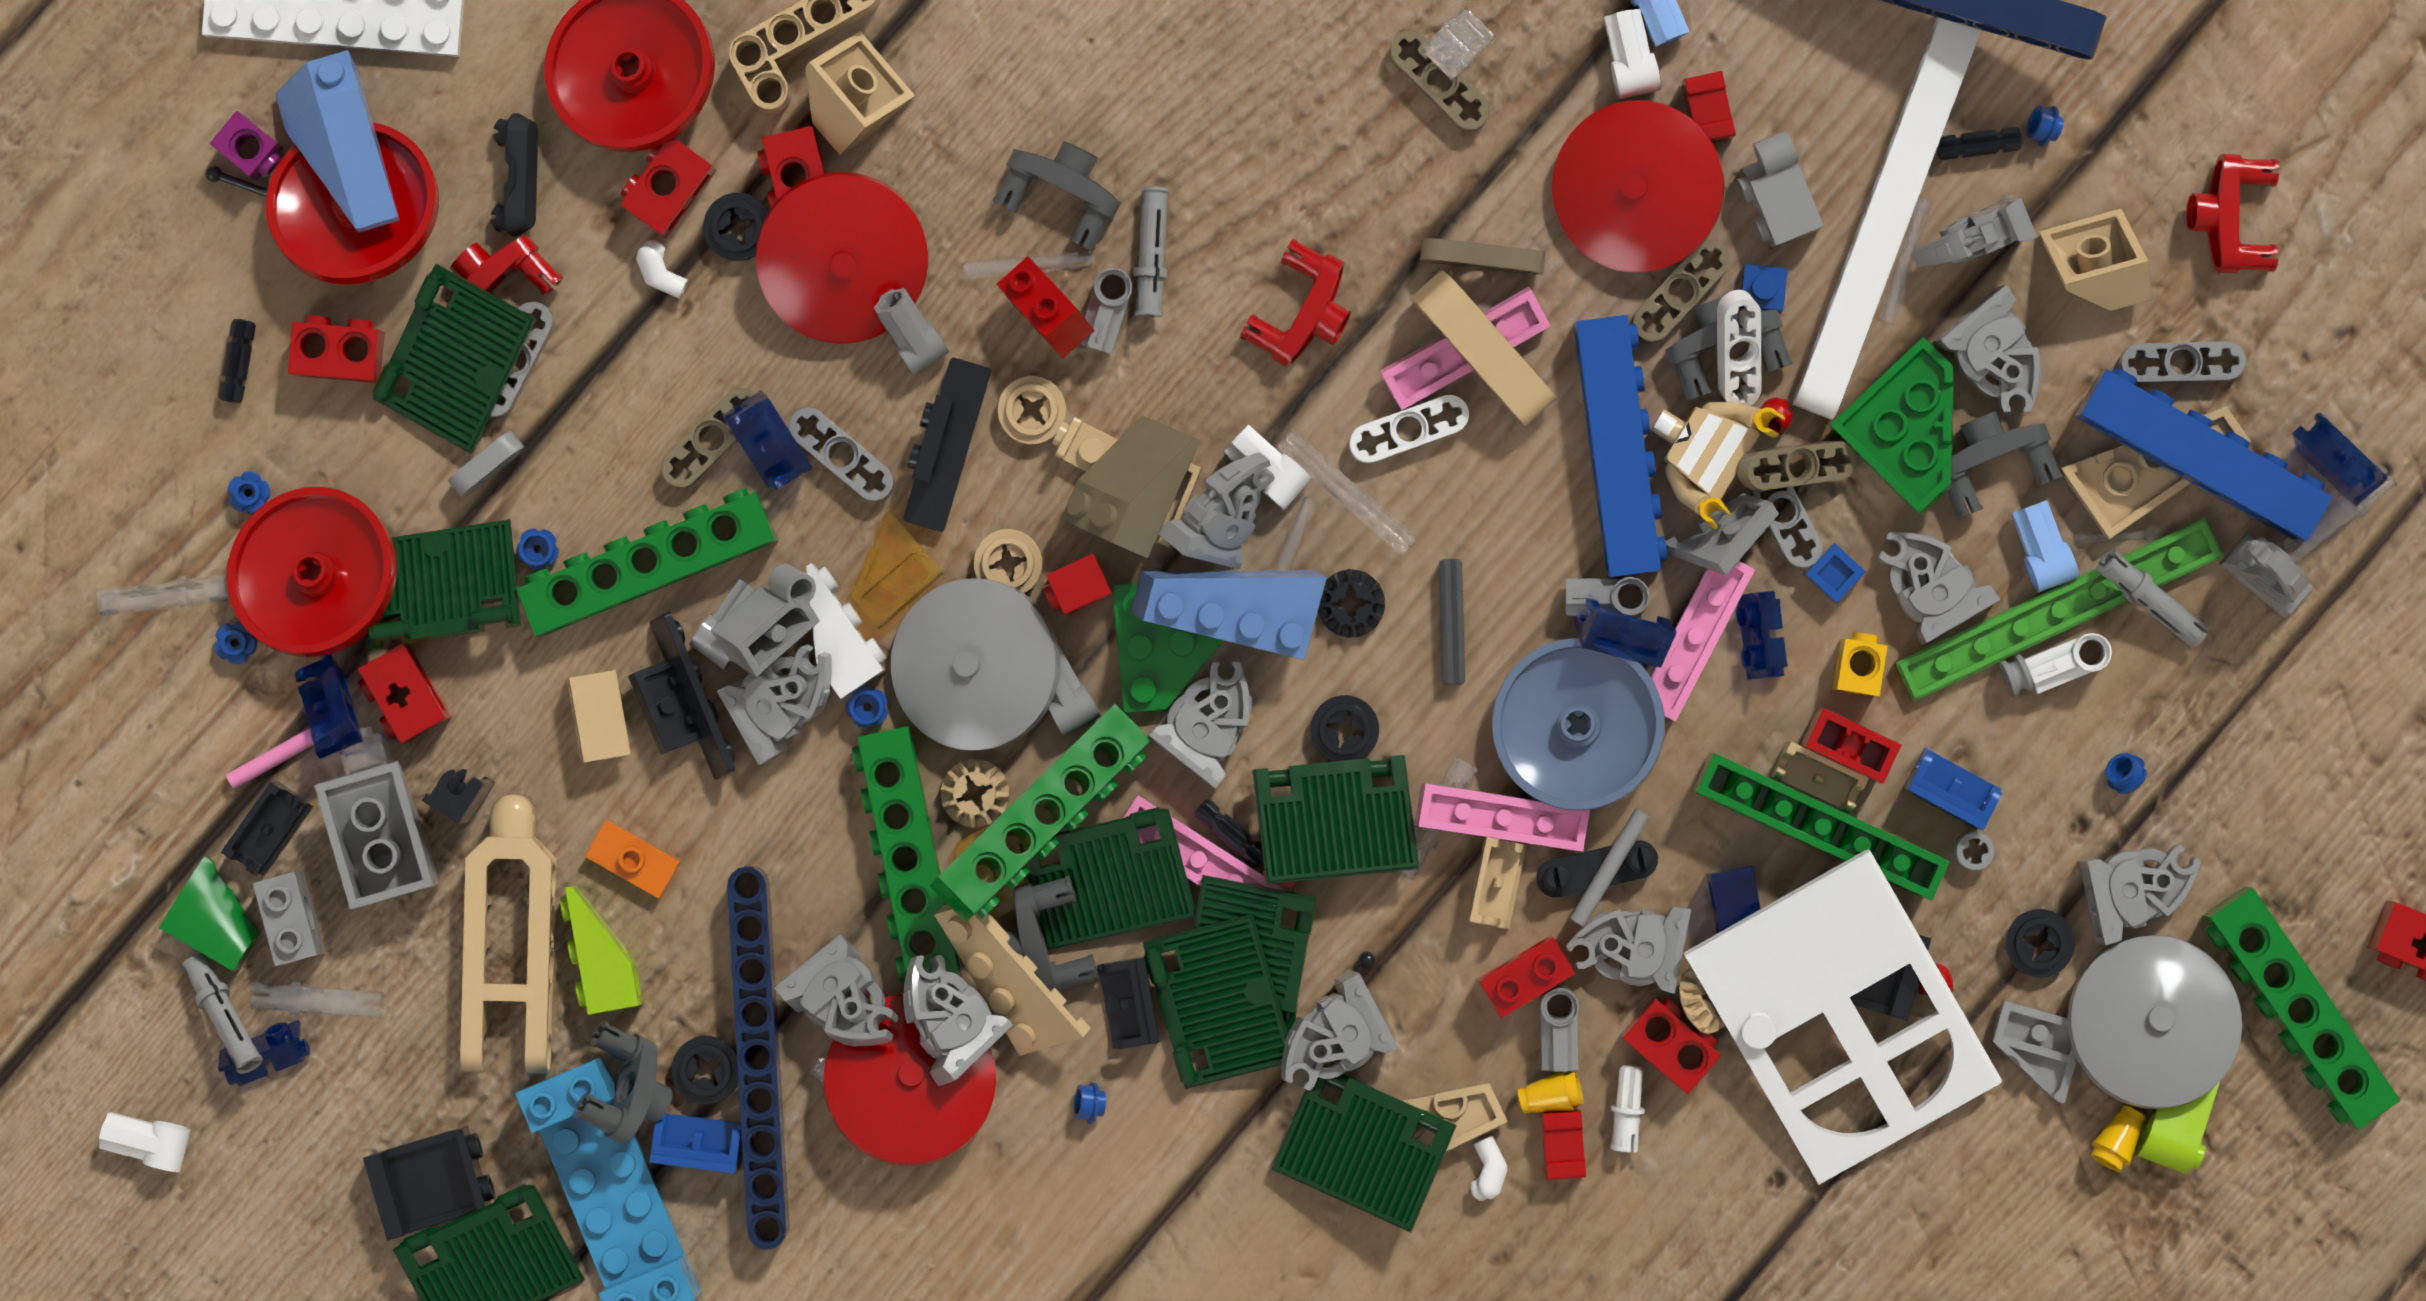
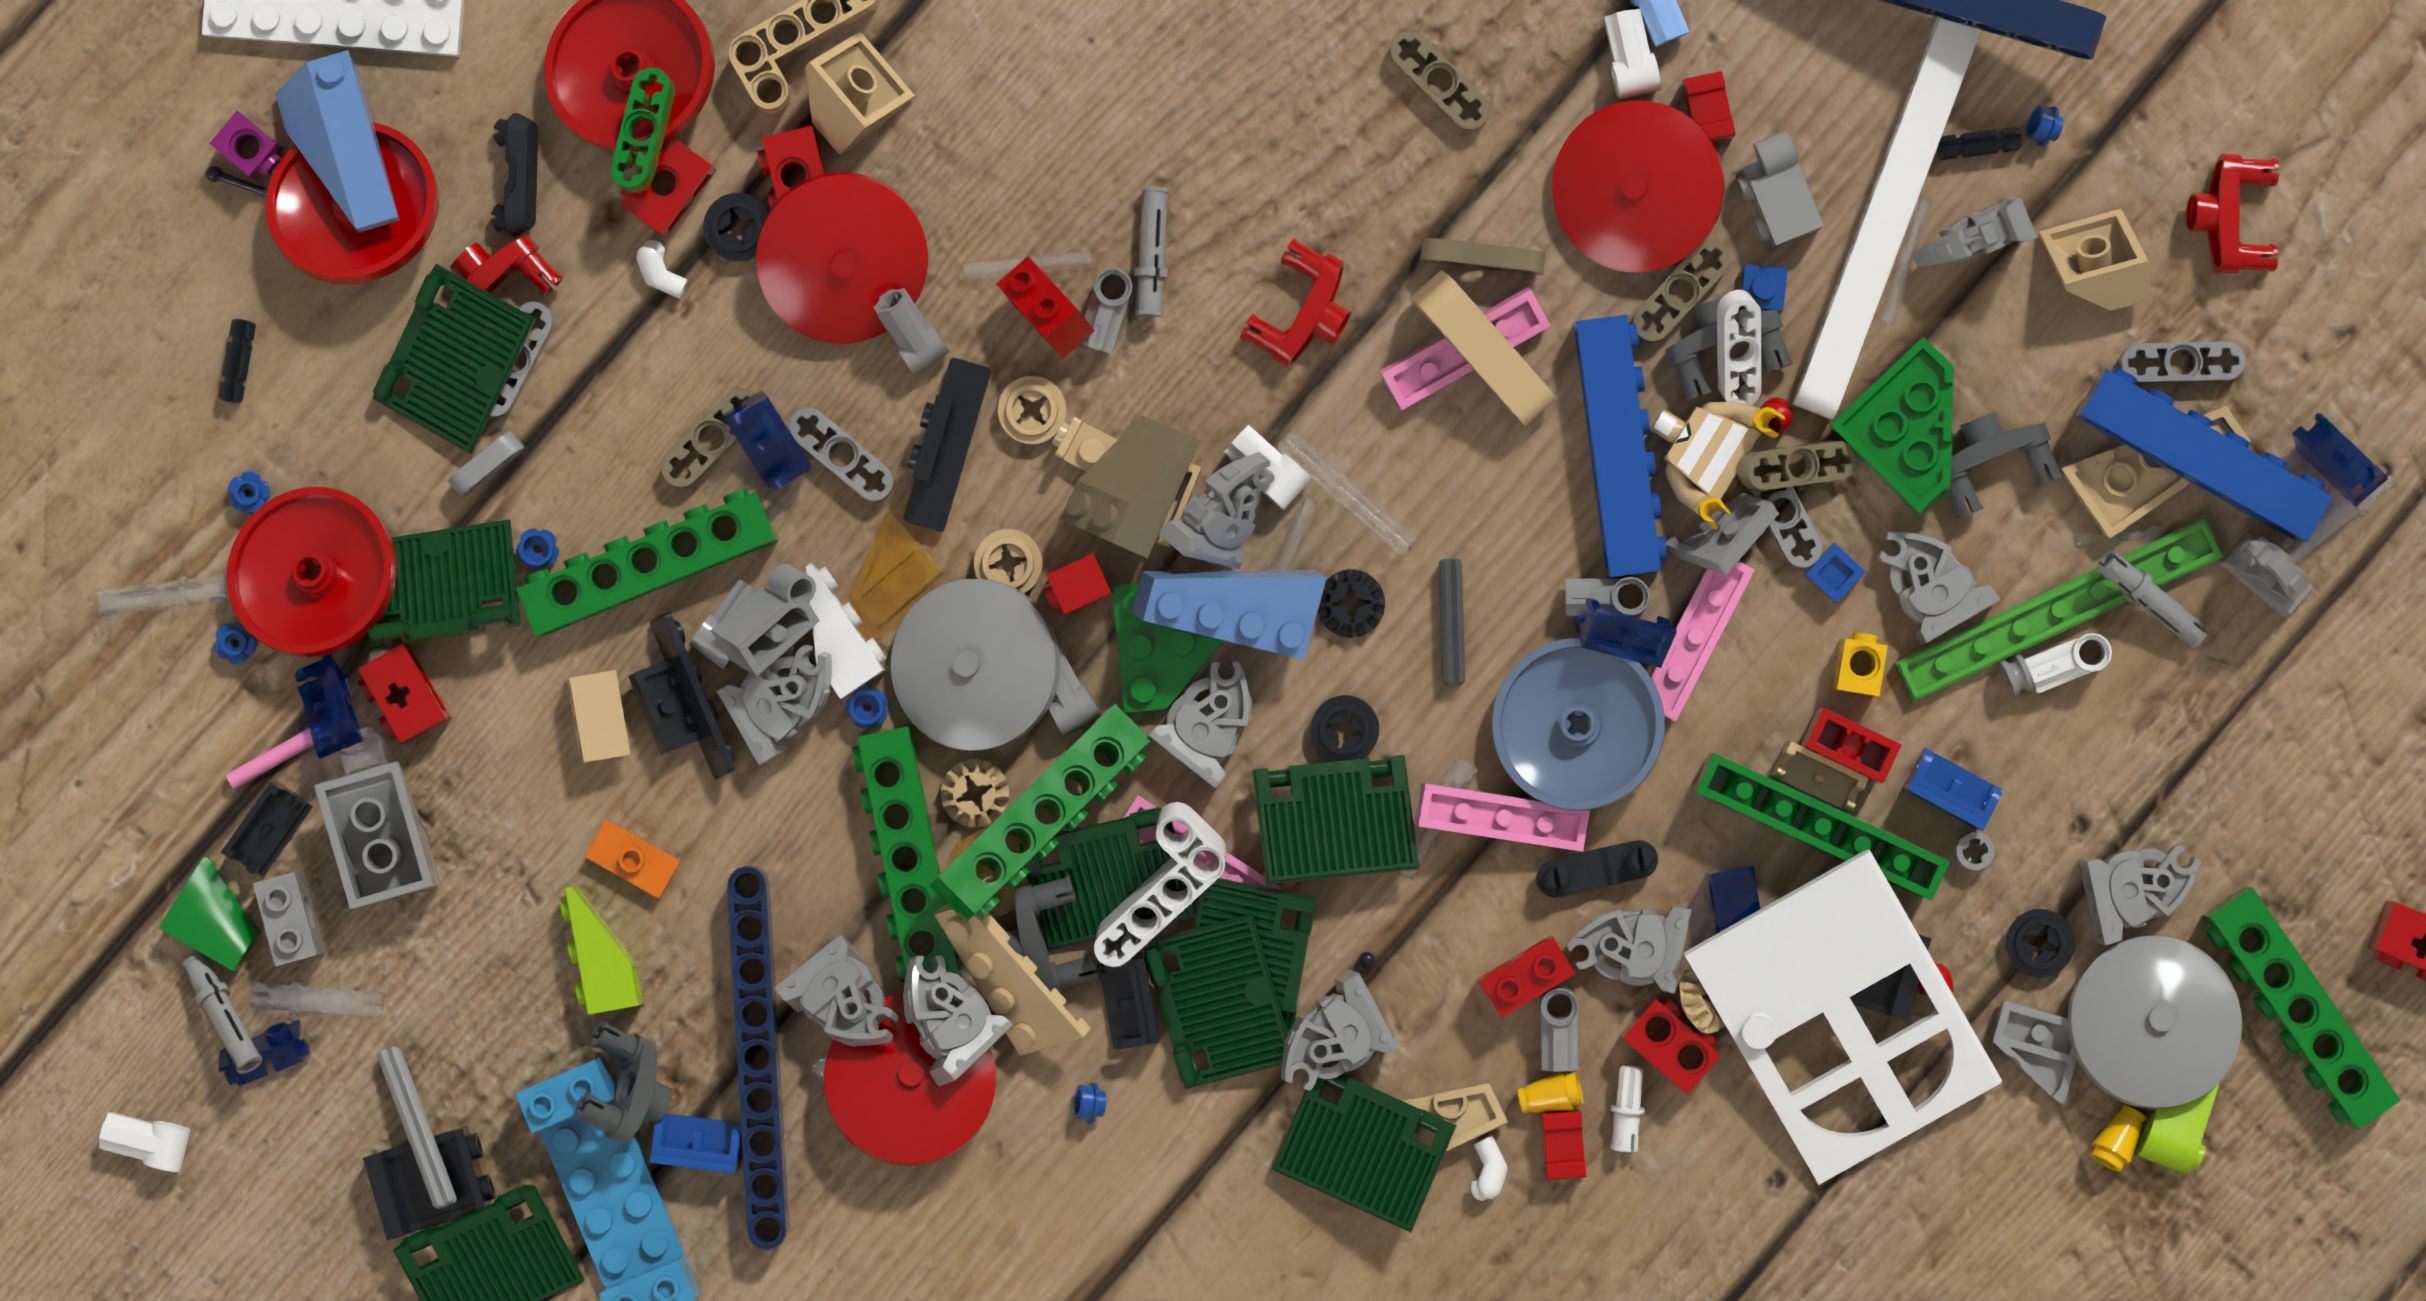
(335, 360): red brick -> none
(416, 1127): none -> light grey axle
(456, 798): black hinge -> none
(510, 838): tan piece -> none
(660, 102): none -> green beam
(685, 1065): black gear -> none
(1069, 172): dark grey connector -> none
(1155, 894): none -> white beam
(1229, 832): black axle -> none
(1442, 428): white beam -> none
(1458, 43): clear brick -> none
(1496, 882): tan hinge -> none
(1610, 867): light grey piece -> none
(1760, 654): clear blue hinge -> none
(1995, 345): light grey piece -> none
(2047, 556): light blue piece -> none
(2125, 773): blue plate -> none

